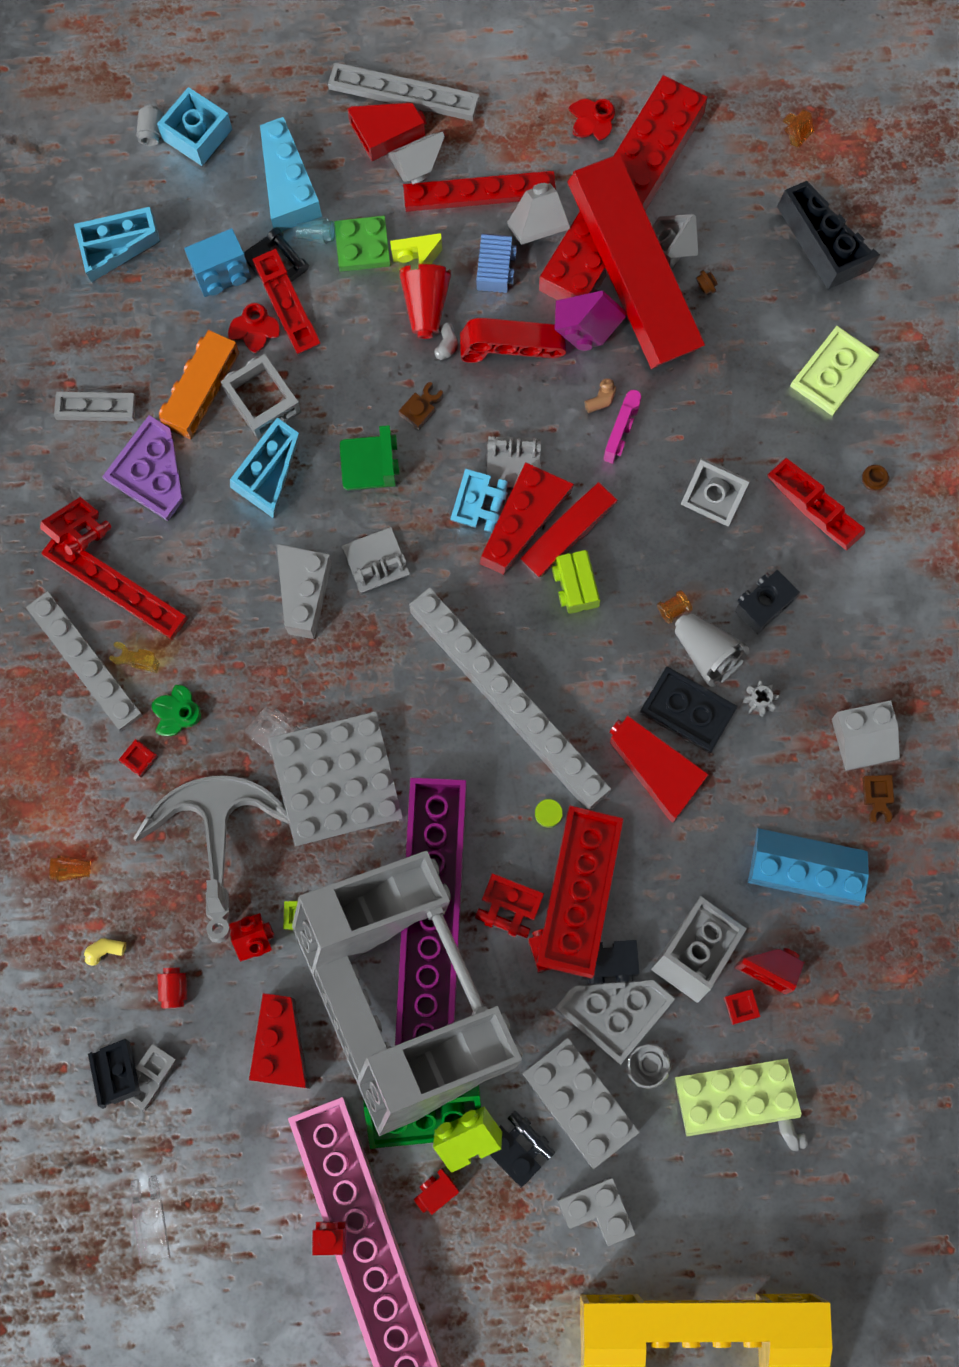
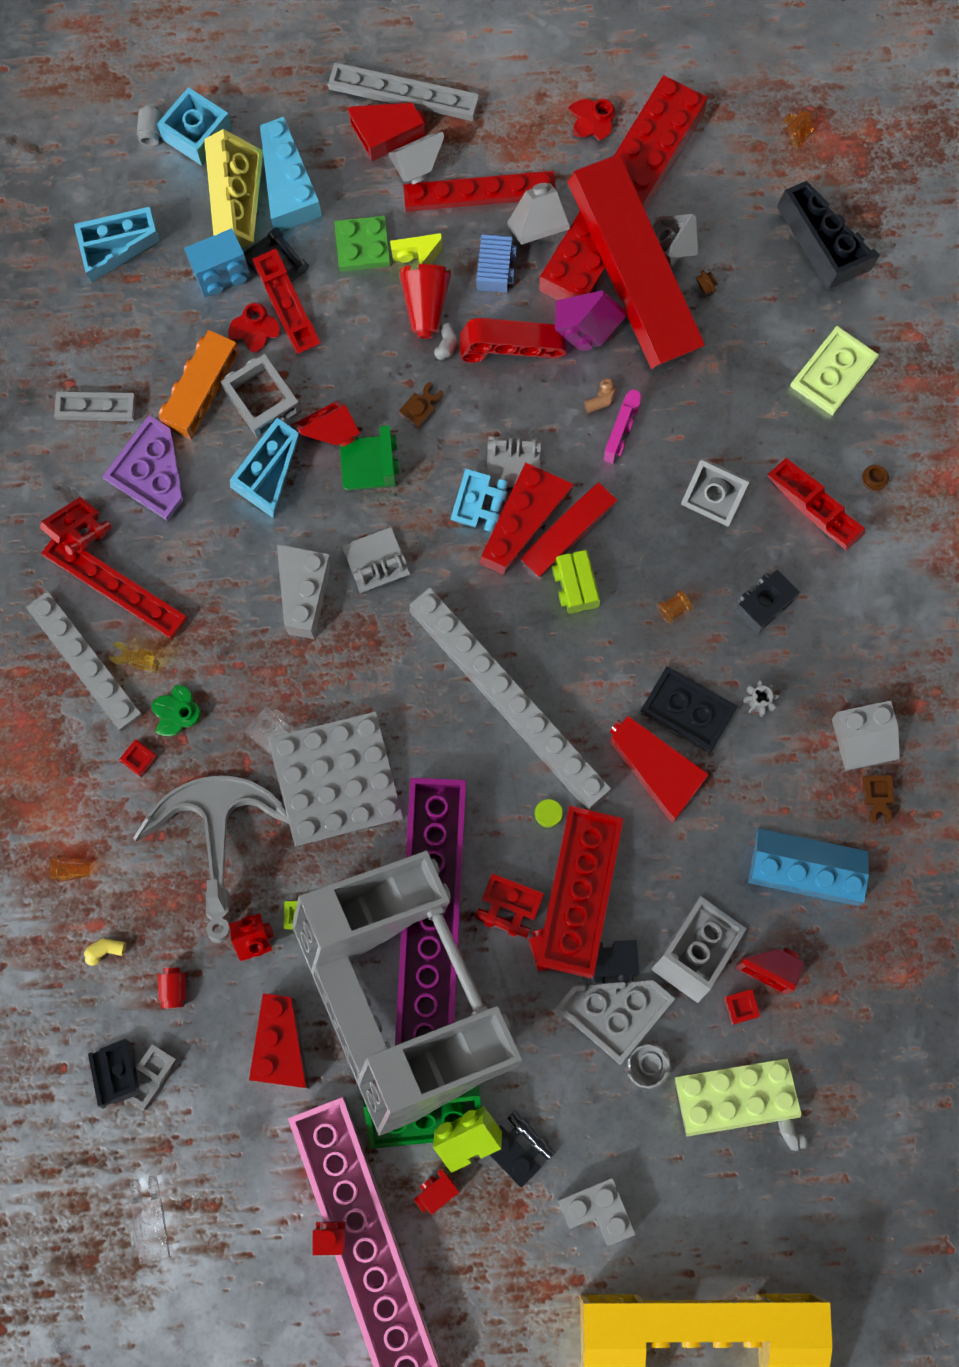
(233, 184): none -> light yellow wedge
(316, 231): clear light blue cone -> none
(329, 424): none -> red slope
(580, 1103): light grey brick -> none
(710, 648): light grey cone -> none

